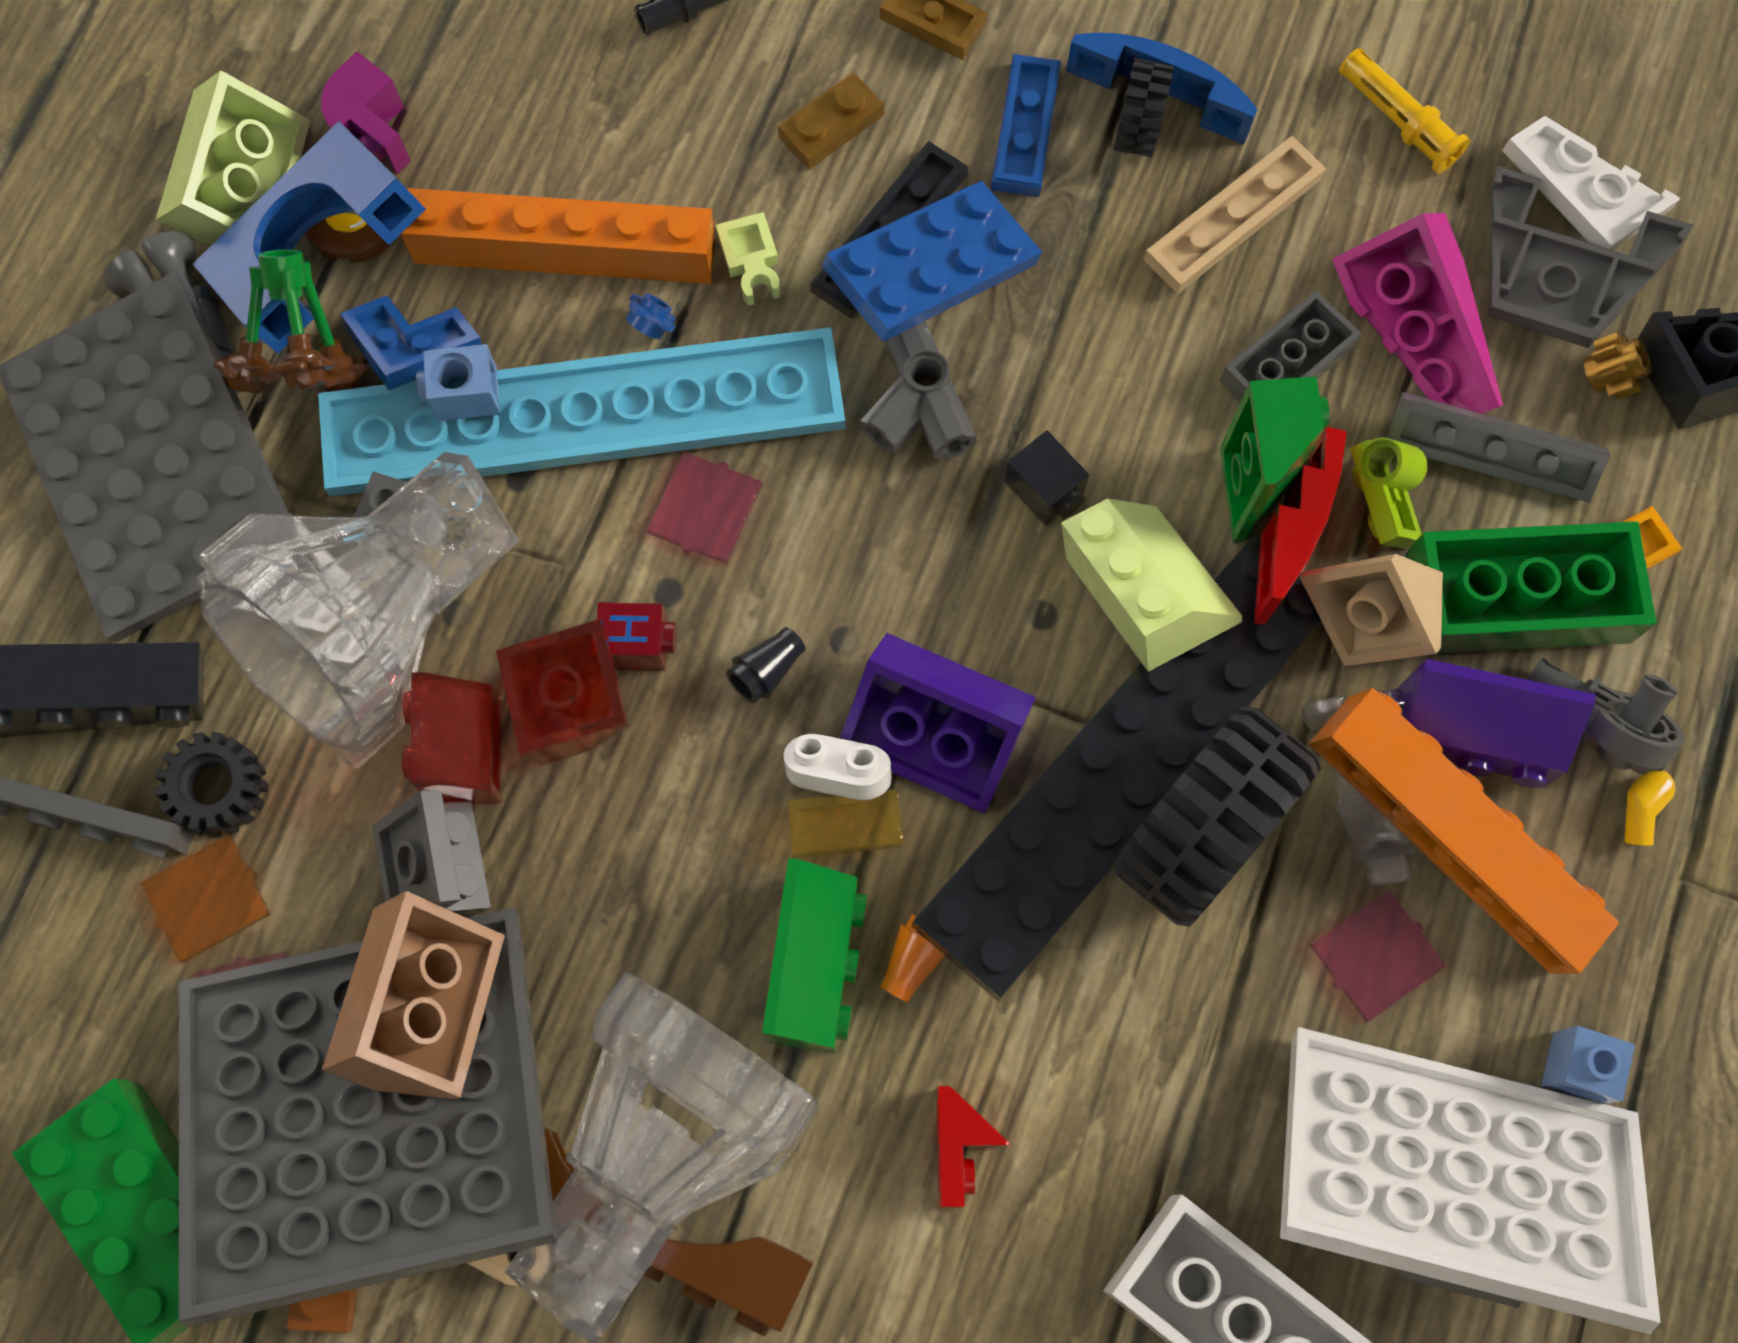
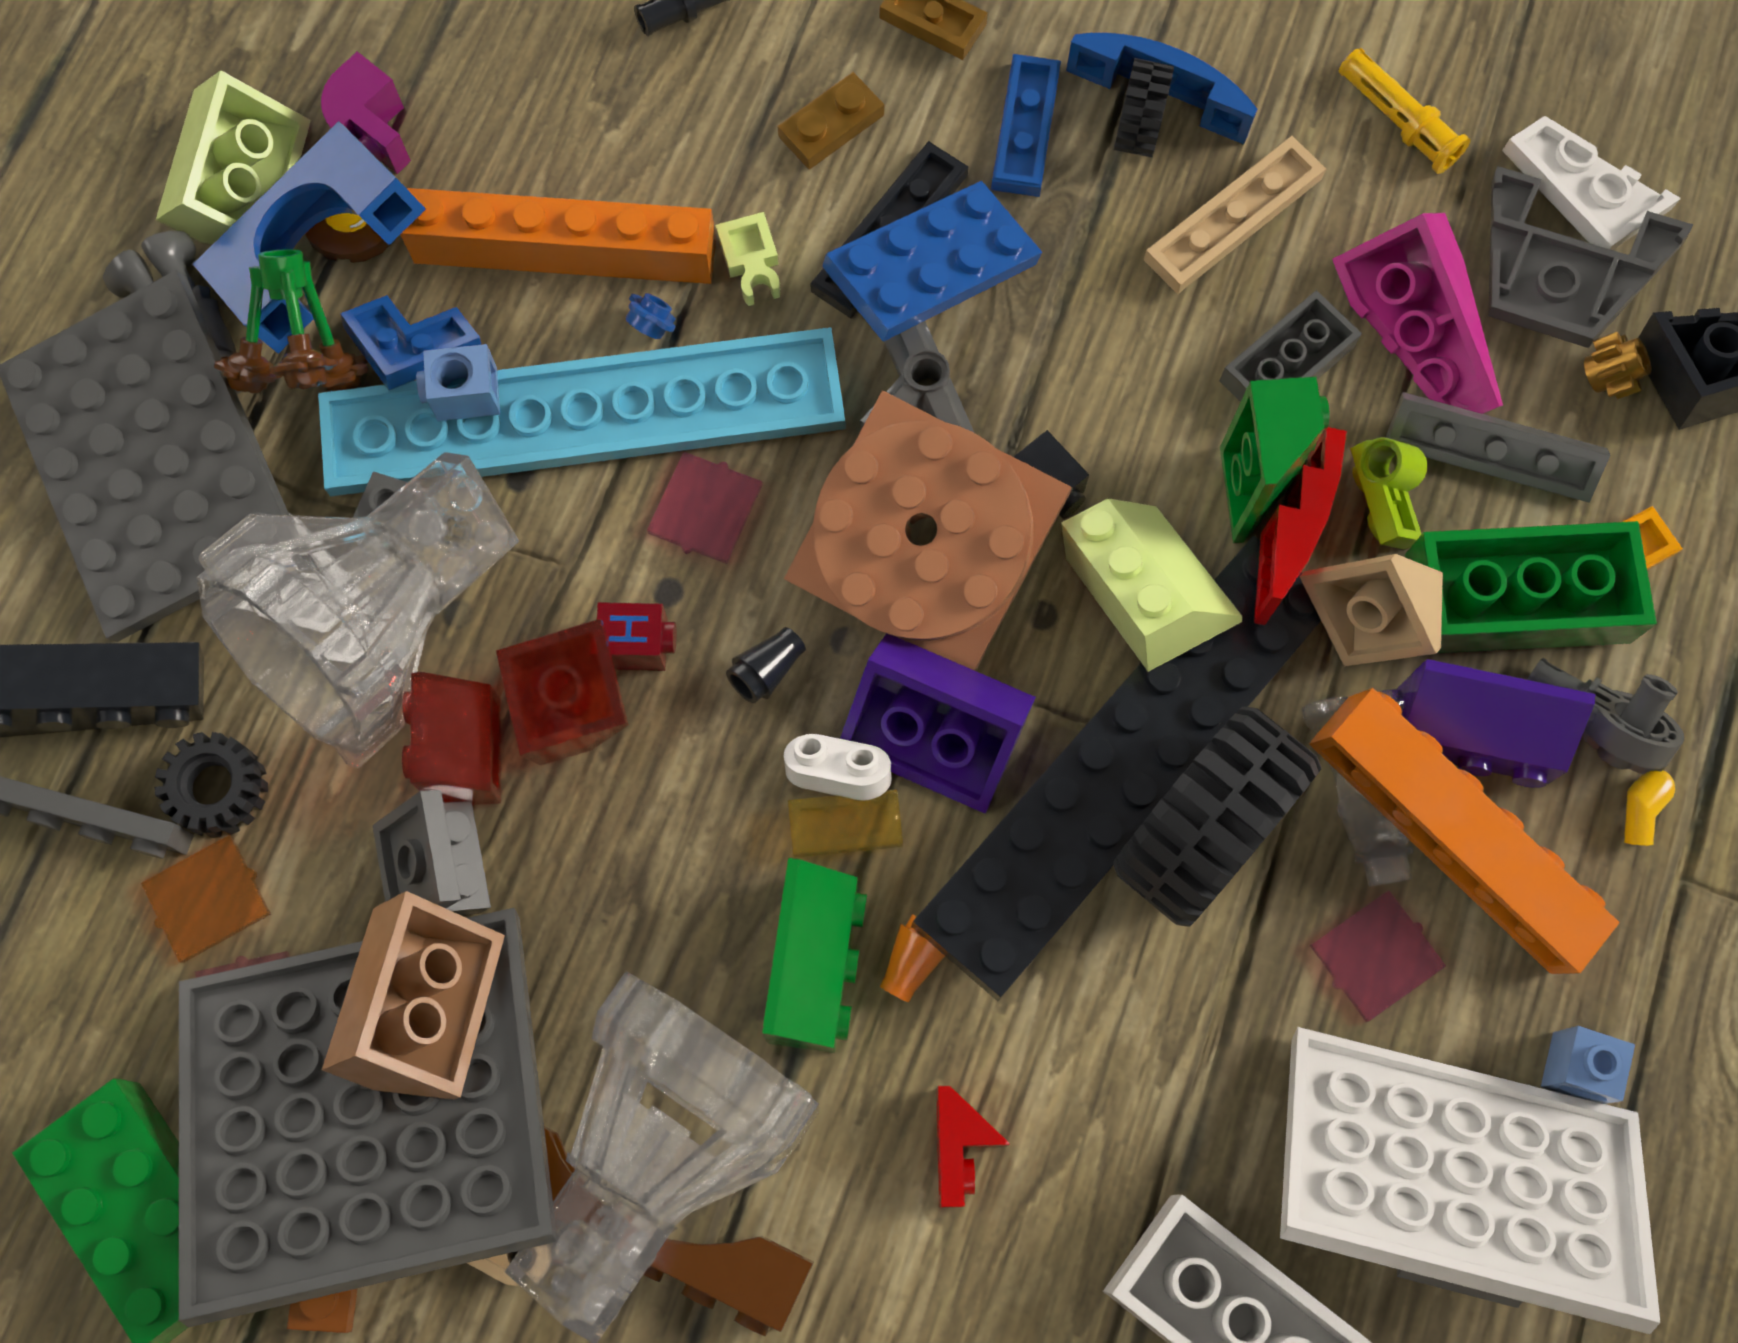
(987, 517): none -> nougat piece

